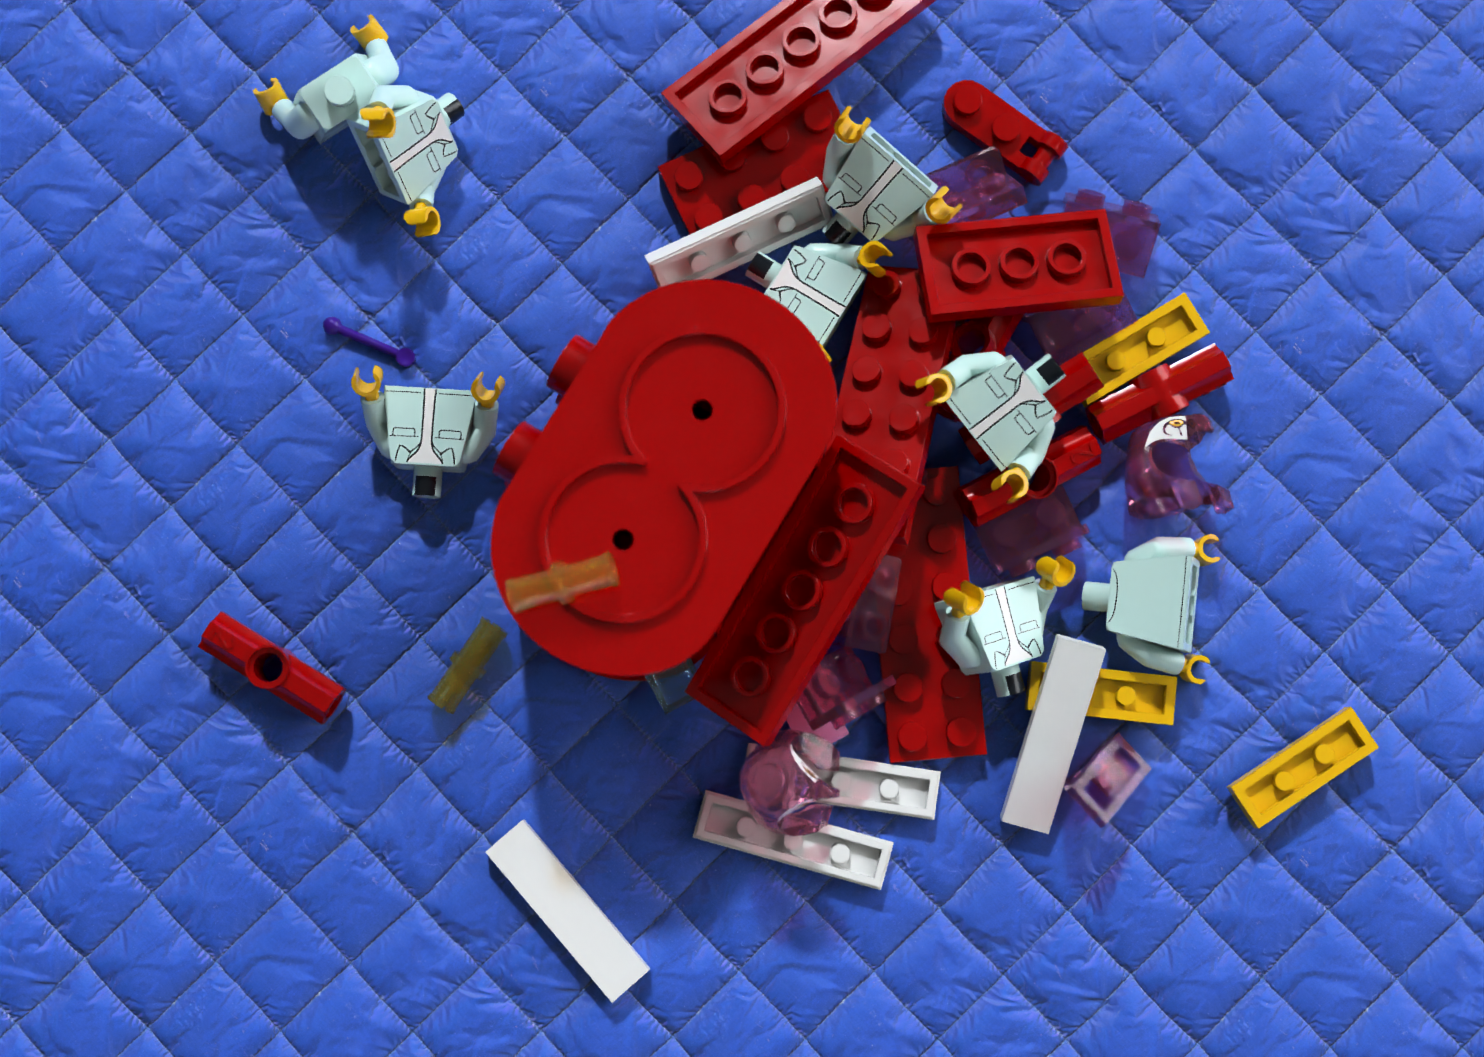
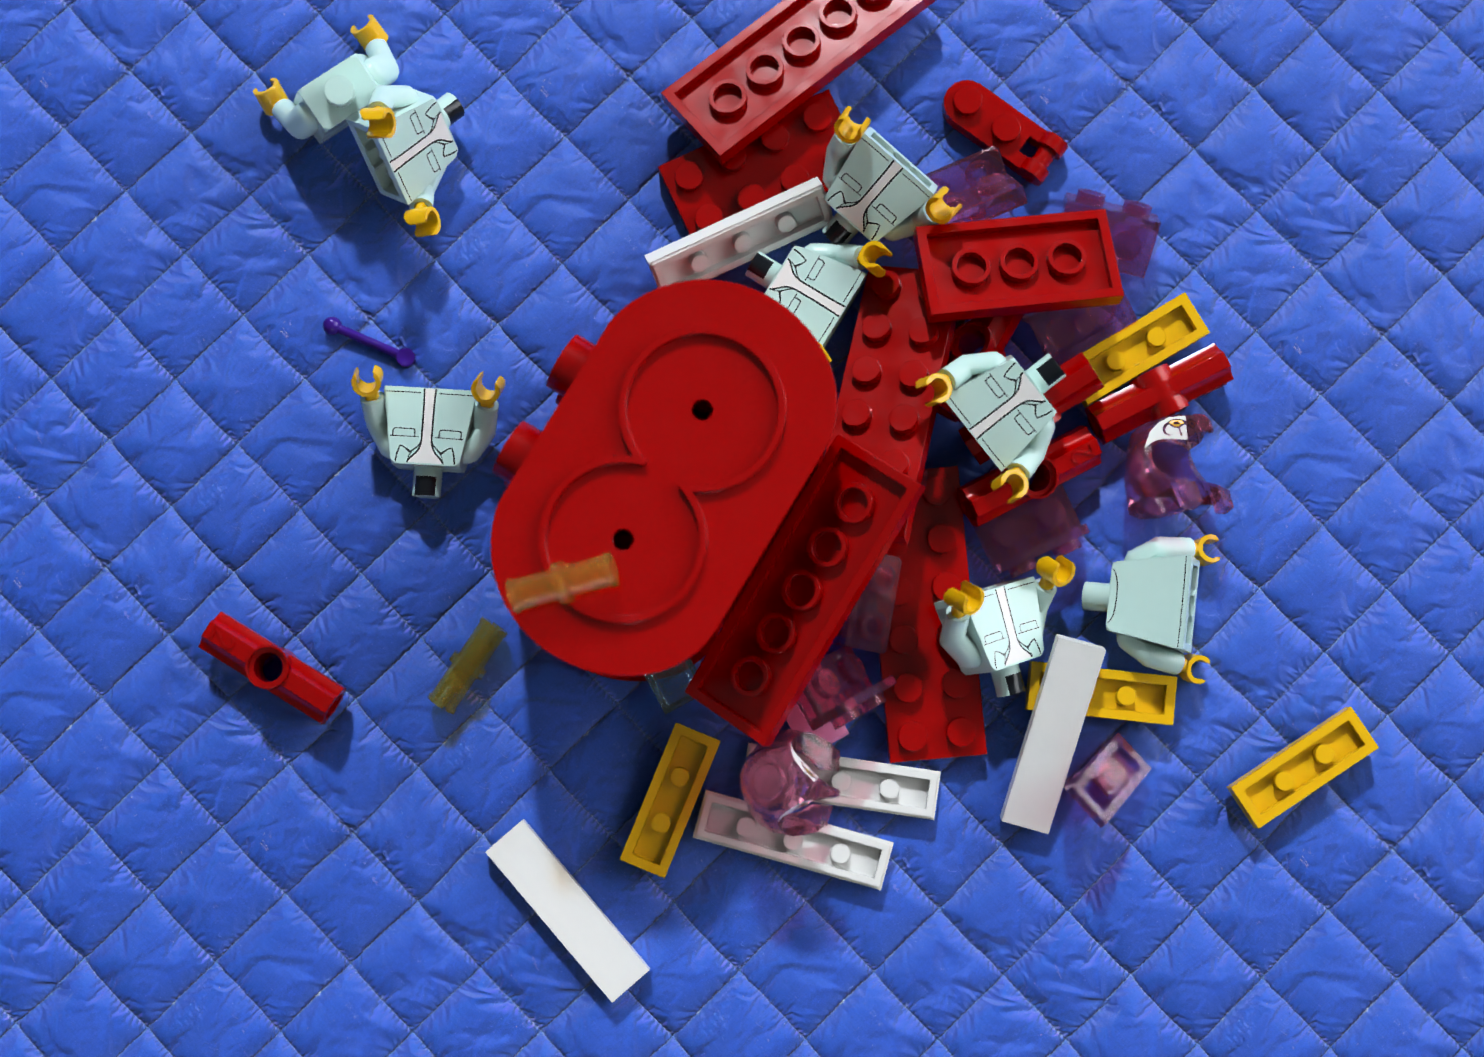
(670, 800): none -> yellow plate

